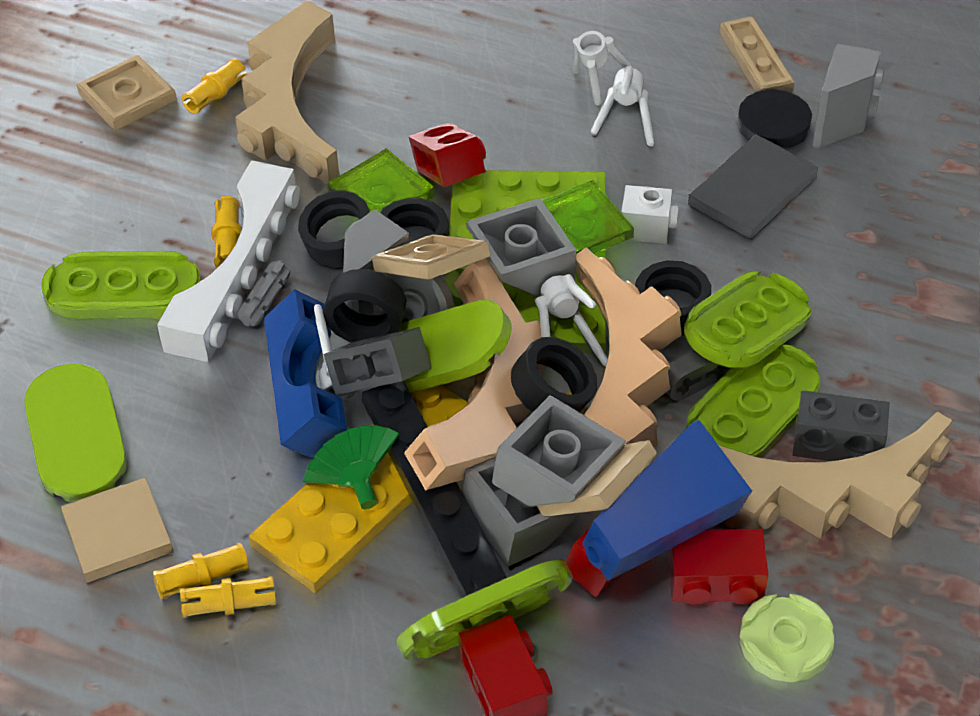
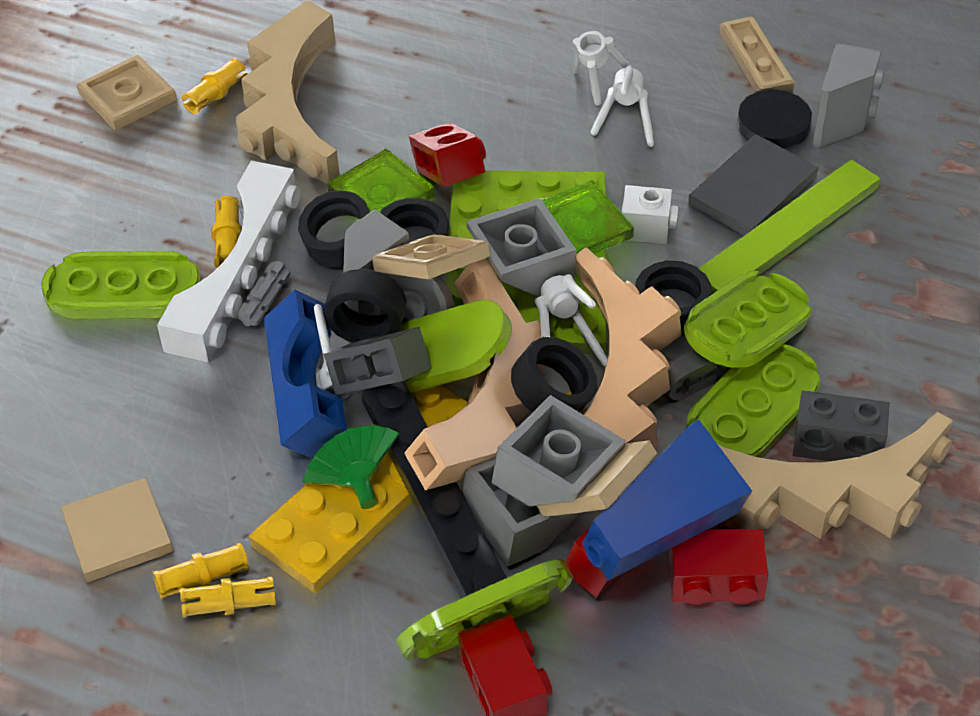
(74, 432): lime tile -> none
(787, 637): yellowish green tile -> none
(792, 225): none -> lime tile

